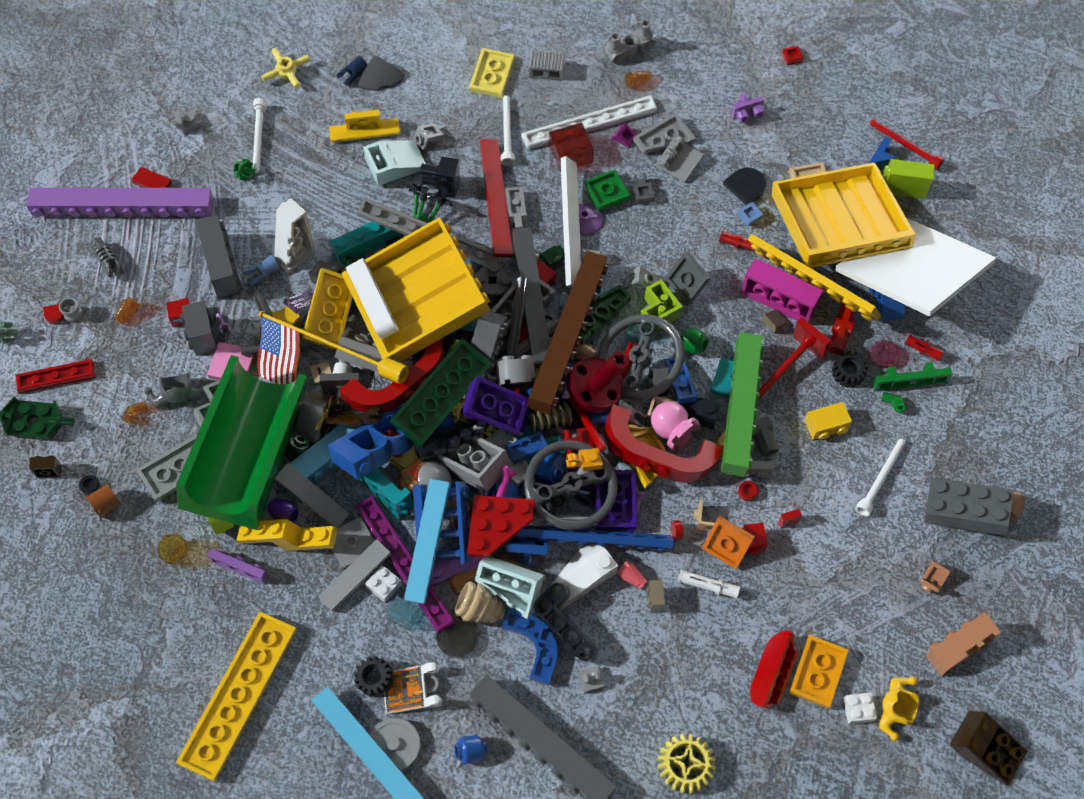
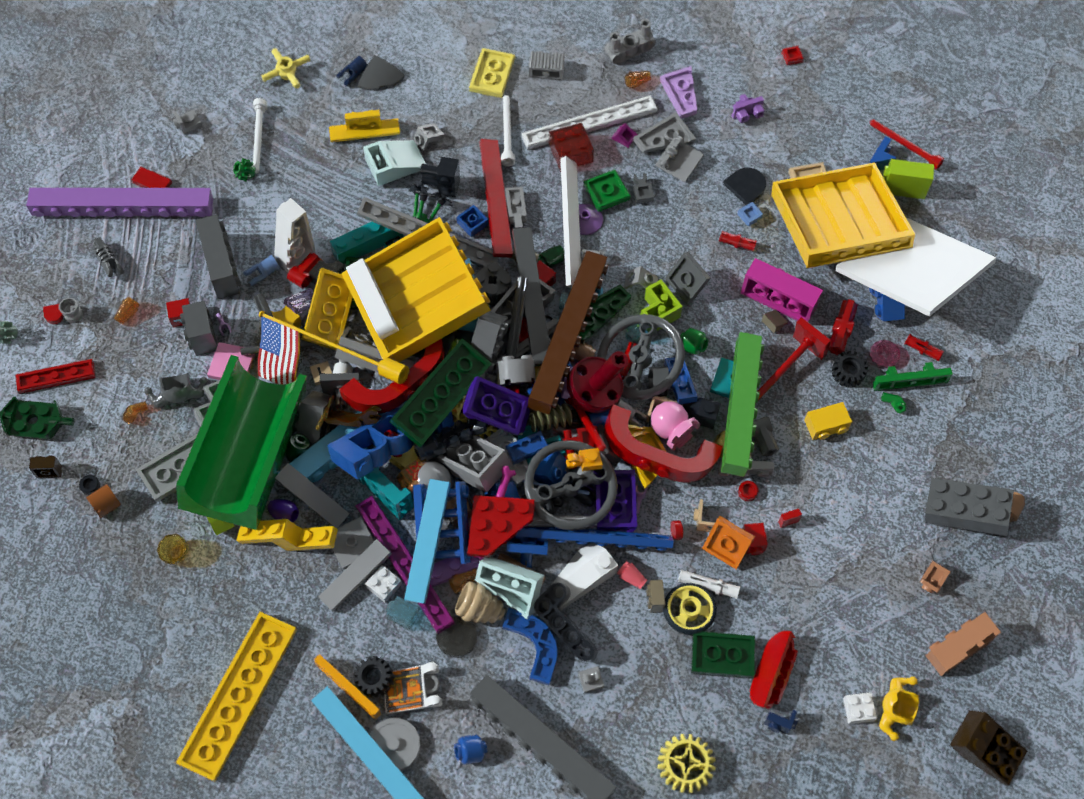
(237, 565): medium lavender plate -> none
(300, 274): none -> red piece
(347, 687): none -> light orange tile
(472, 221): none -> blue piece
(681, 91): none -> lavender wing
(682, 592): none -> light yellow wheel
(723, 654): none -> dark green plate
(780, 724): none -> dark blue bracket
(808, 275): yellow plate -> none
(818, 671): light orange plate -> none
(865, 505): white piece -> none

